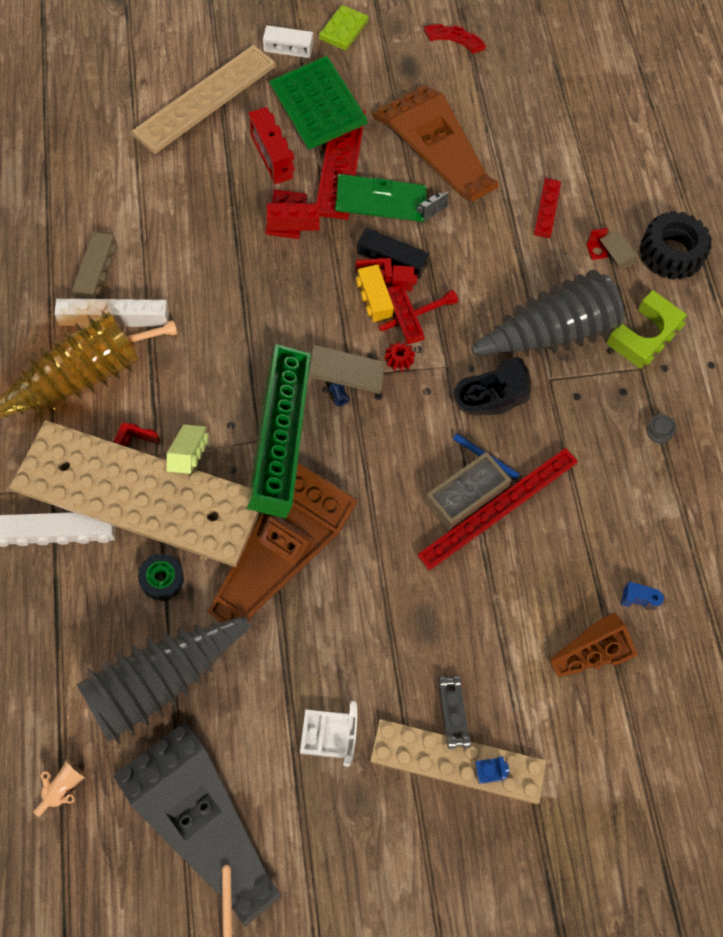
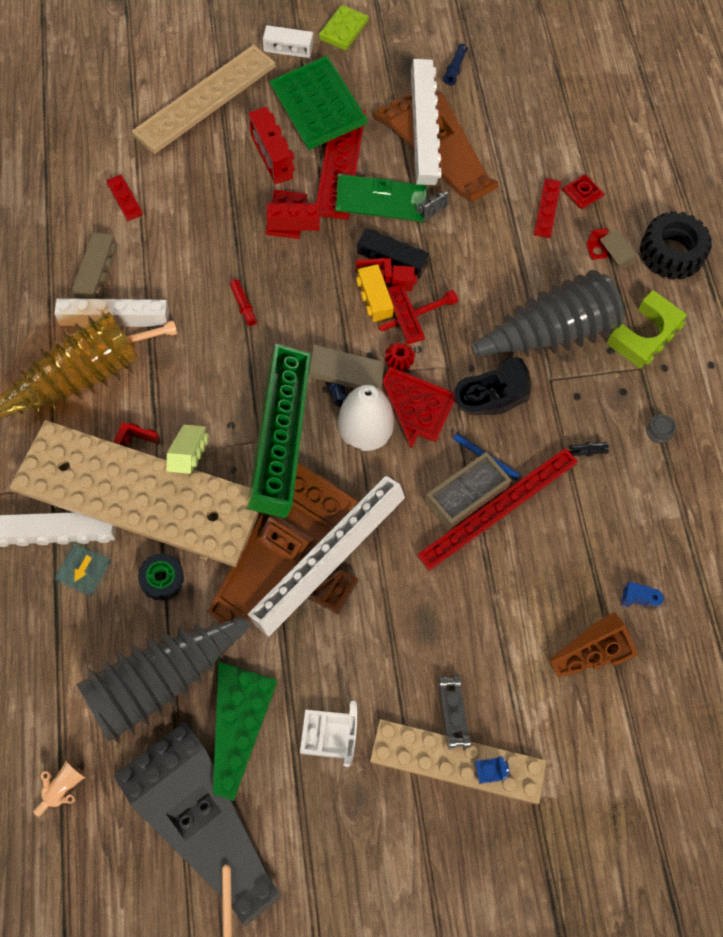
(82, 570): none -> clear light blue tile
(124, 197): none -> red plate
(240, 712): none -> green wing
(245, 308): none -> red axle
(326, 556): none -> white brick
(334, 591): none -> reddish brown wing
(366, 418): none -> white cylinder
(417, 405): none -> red wing
(424, 122): none -> white brick
(453, 68): none -> dark blue pin
(456, 34): red tile -> none
(582, 198): none -> red piece
(589, 449): none -> black pin

